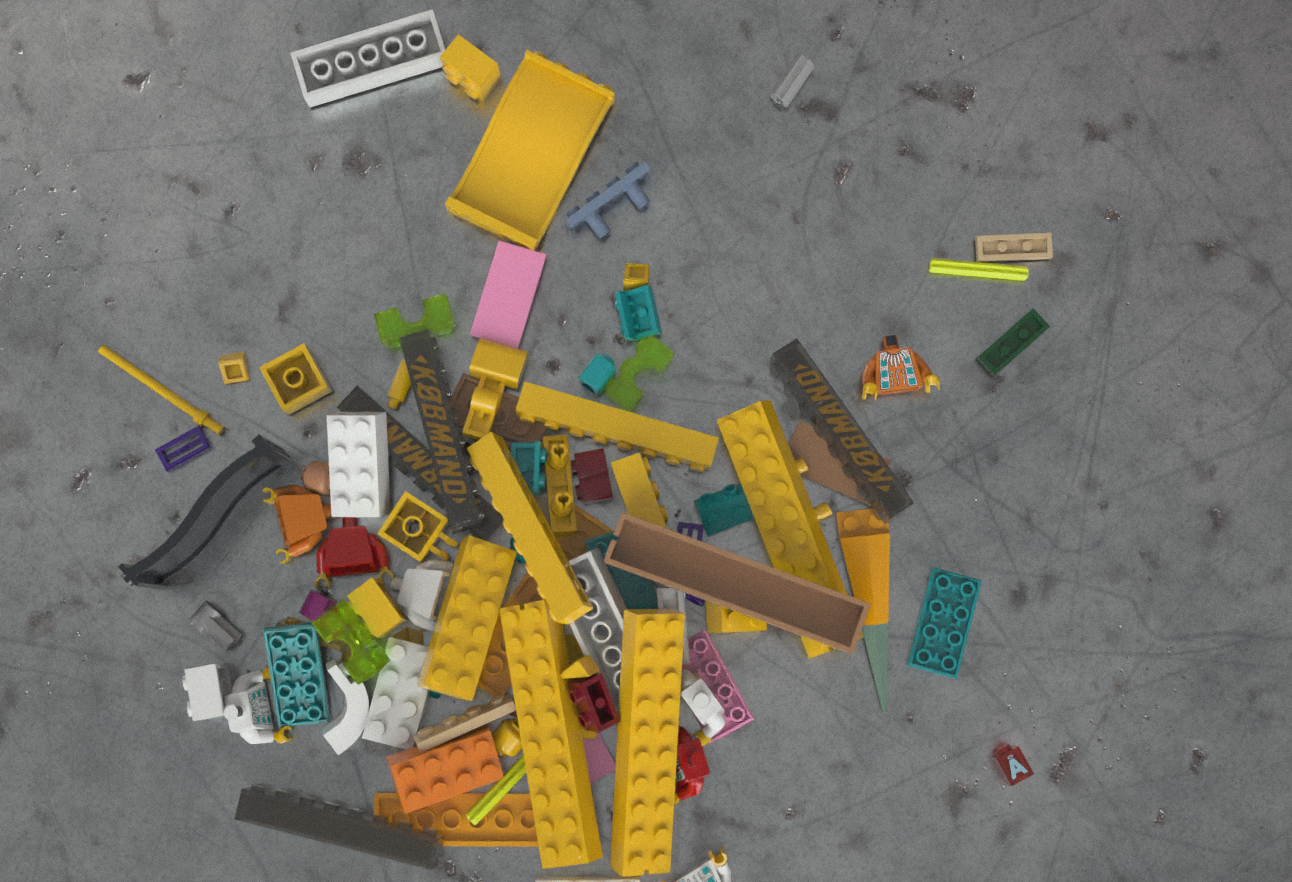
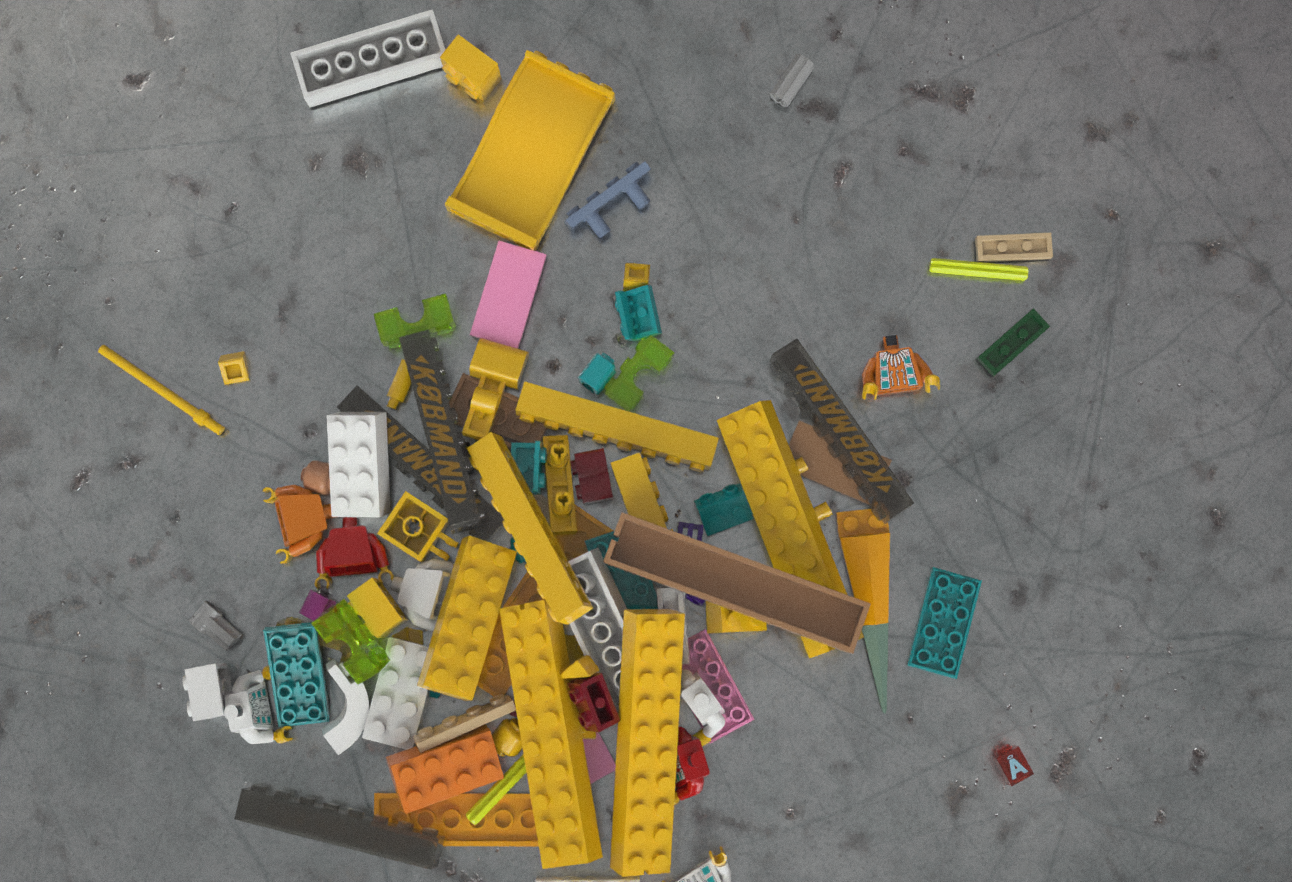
(202, 439): dark purple tile -> none
(208, 514): black panel -> none
(295, 379): yellow brick -> none

